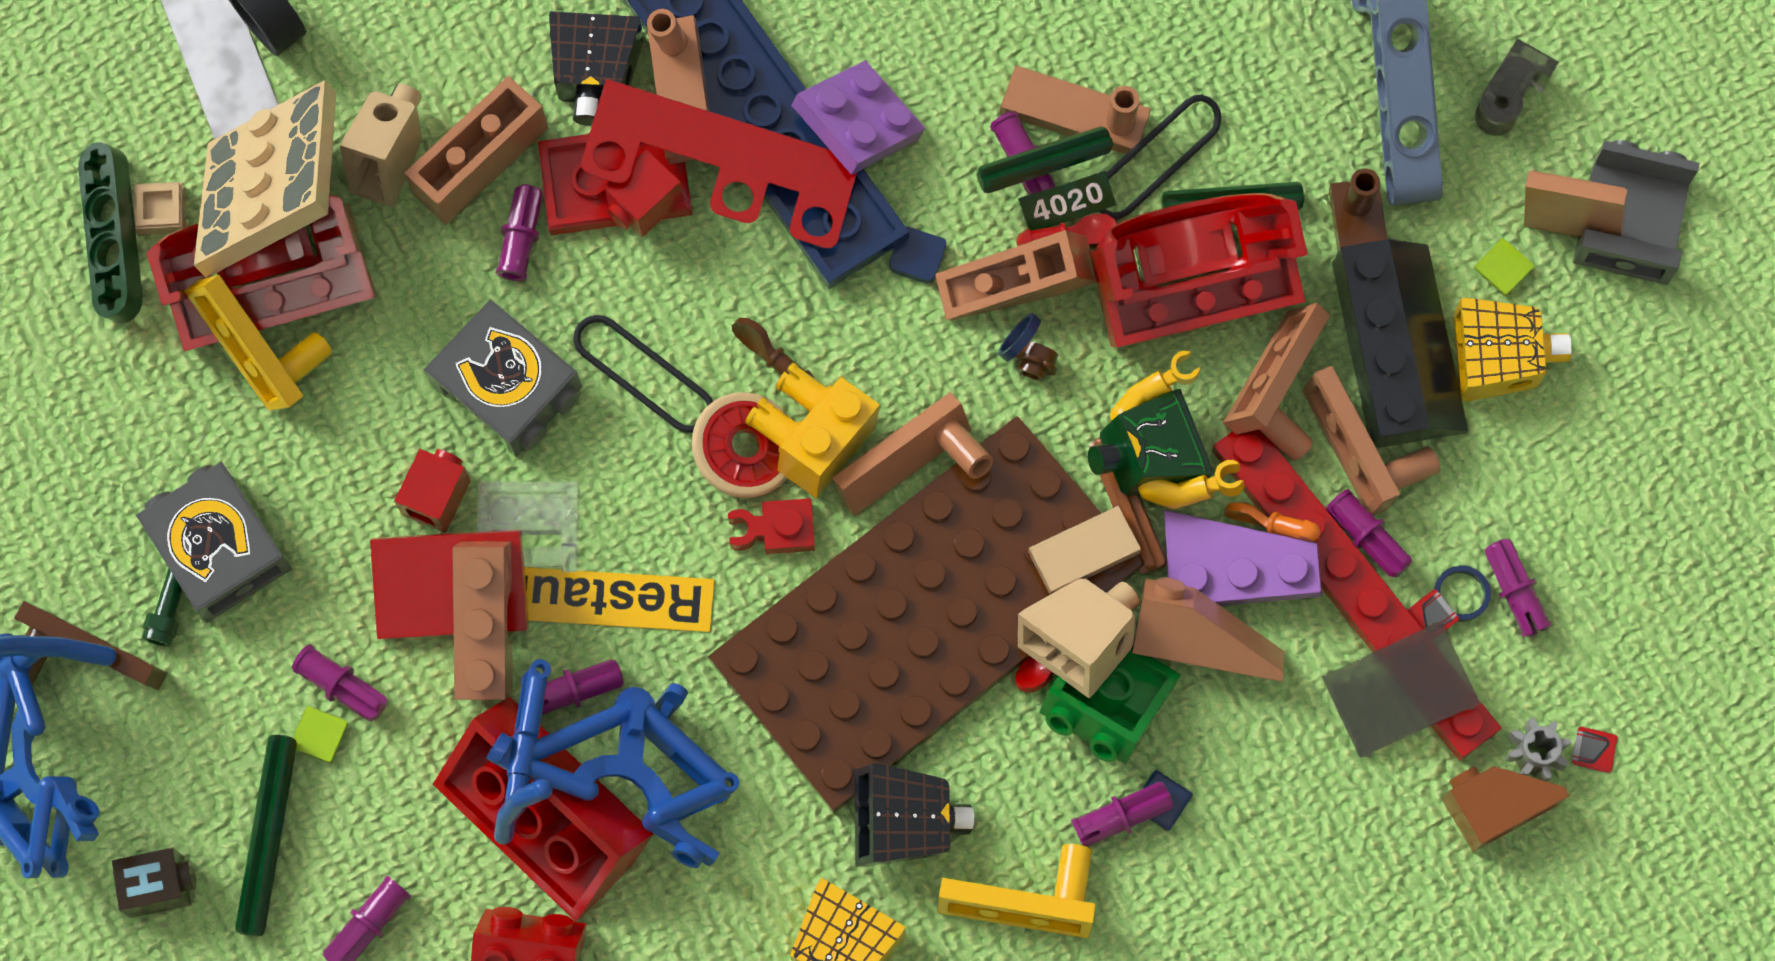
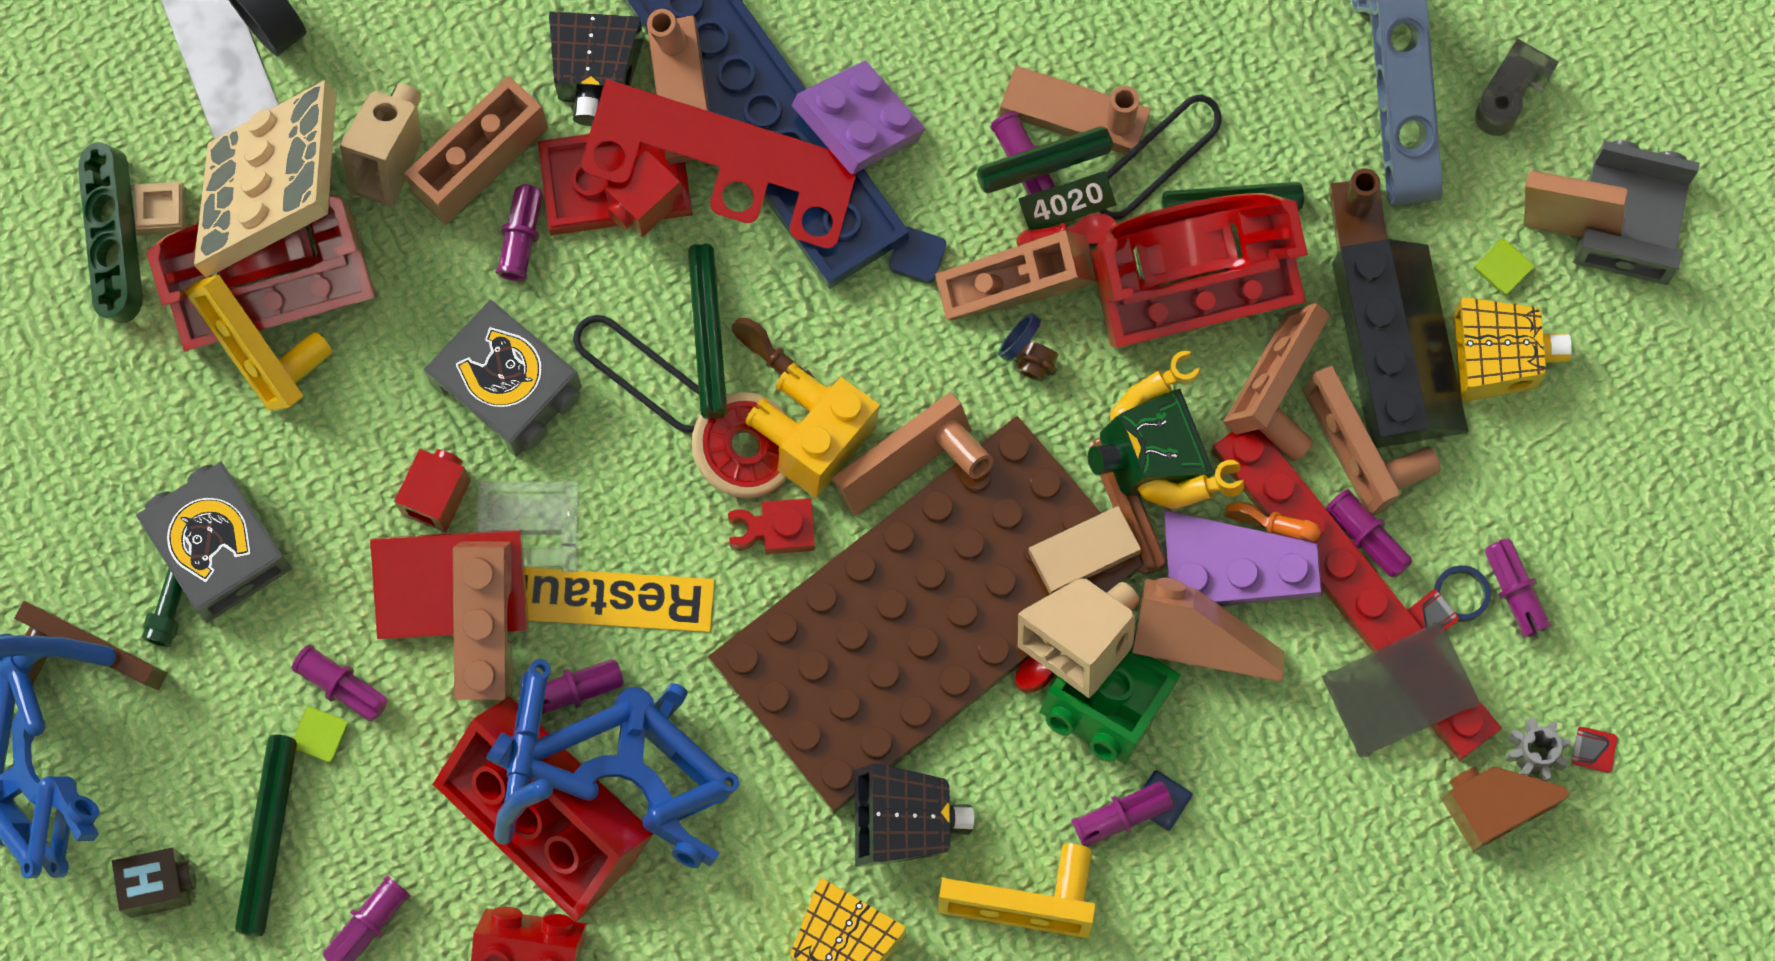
(707, 331): none -> dark green axle

